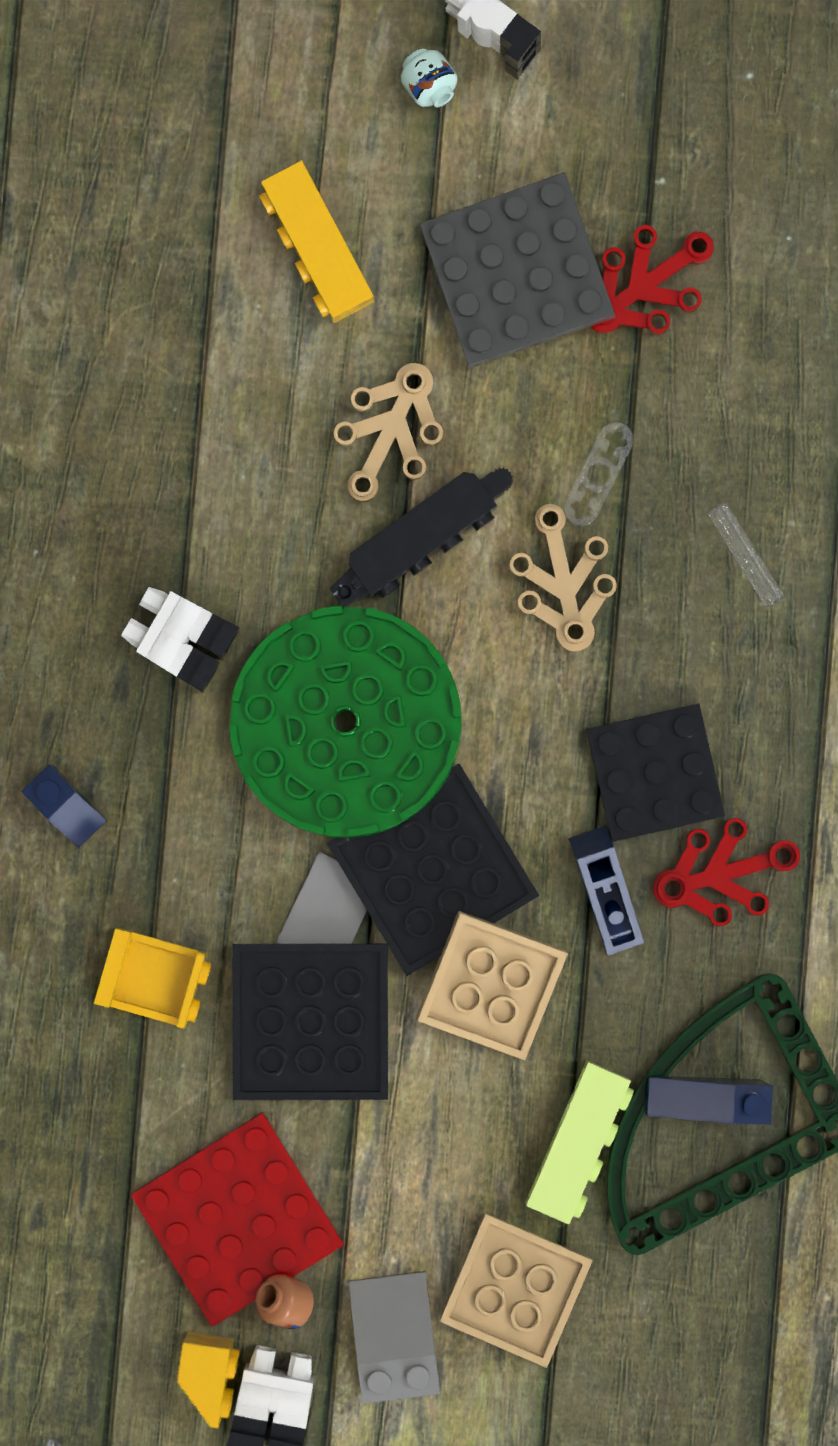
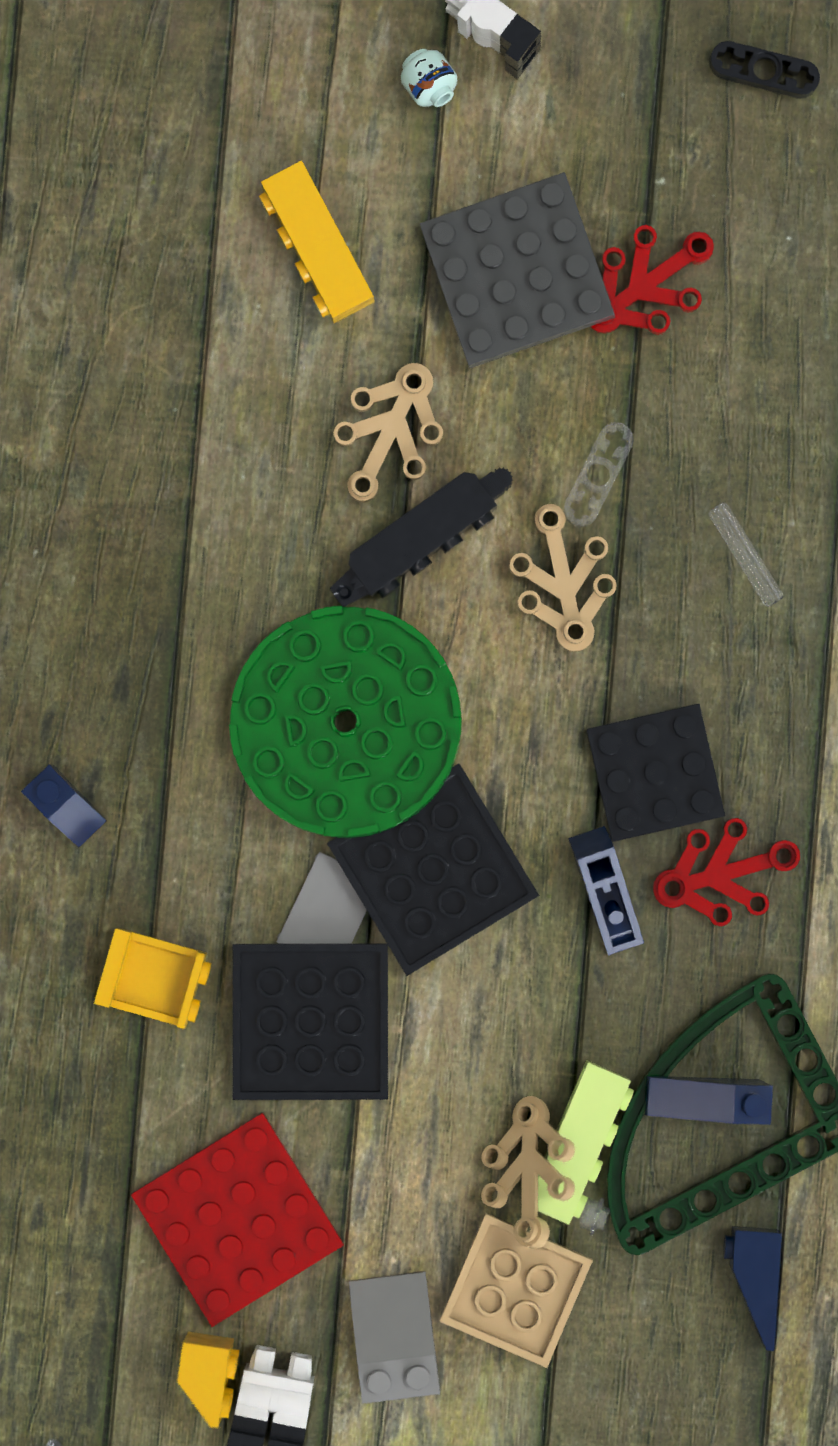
(172, 629): white hips -> none
(285, 1301): nougat head -> none
(491, 985): tan plate -> none
(528, 1166): none -> tan plant
(594, 1215): none -> clear plate
(756, 1267): none -> dark blue slope
(757, 54): none -> black beam

